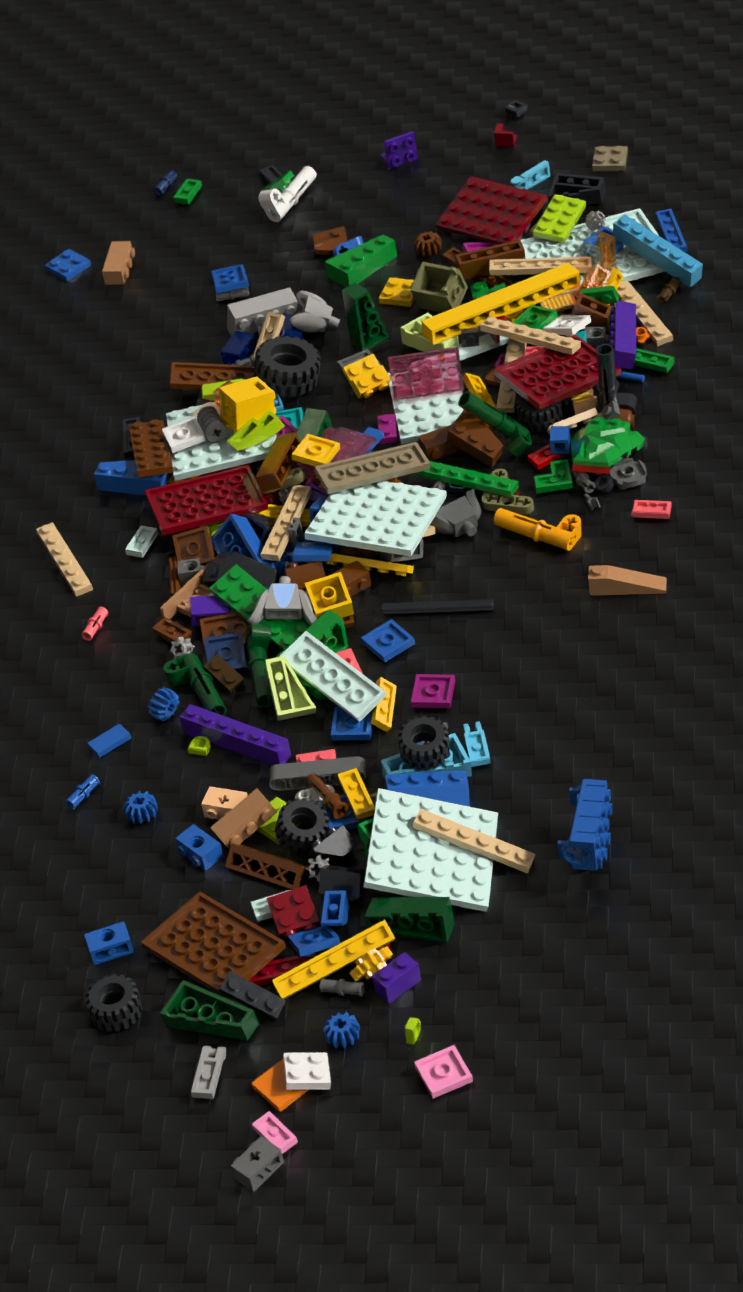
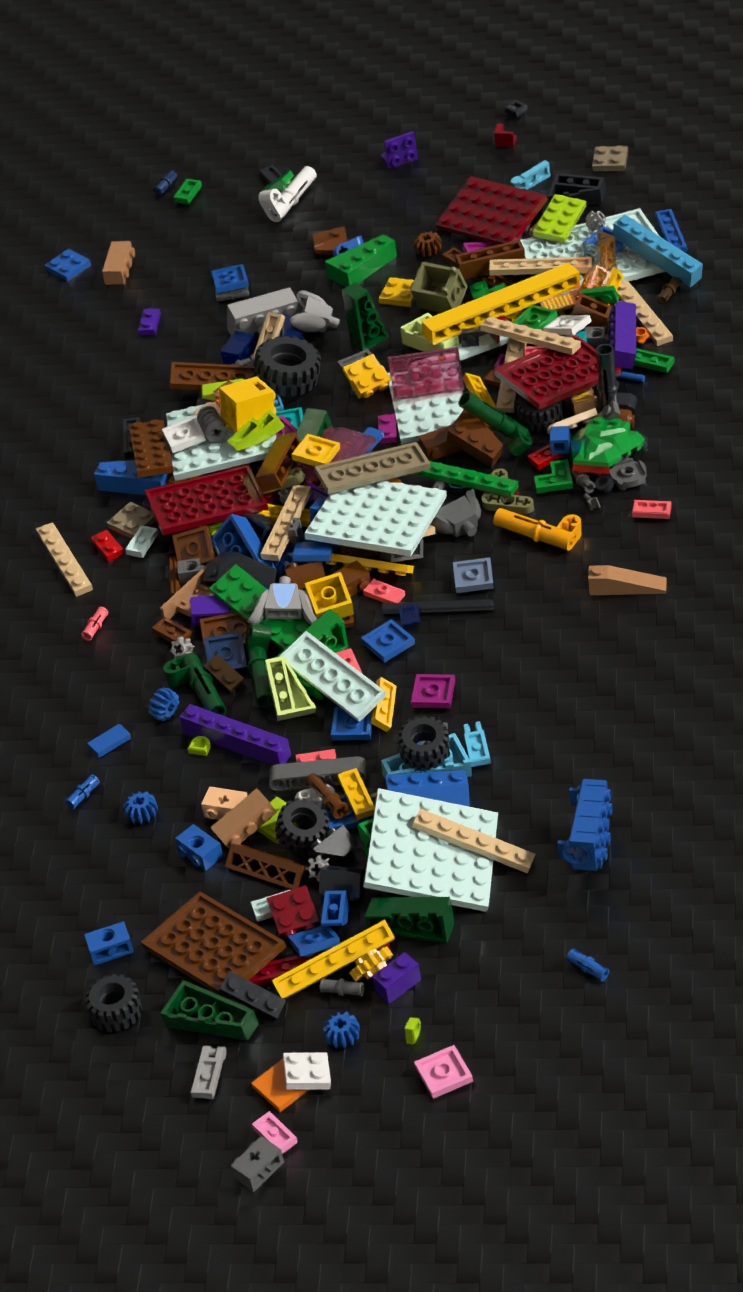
(107, 545): none -> red plate
(130, 519): none -> dark tan plate
(149, 321): none -> dark purple plate
(383, 592): none -> coral plate
(409, 614): none -> clear blue plate
(473, 575): none -> sand blue plate
(587, 964): none -> blue pin

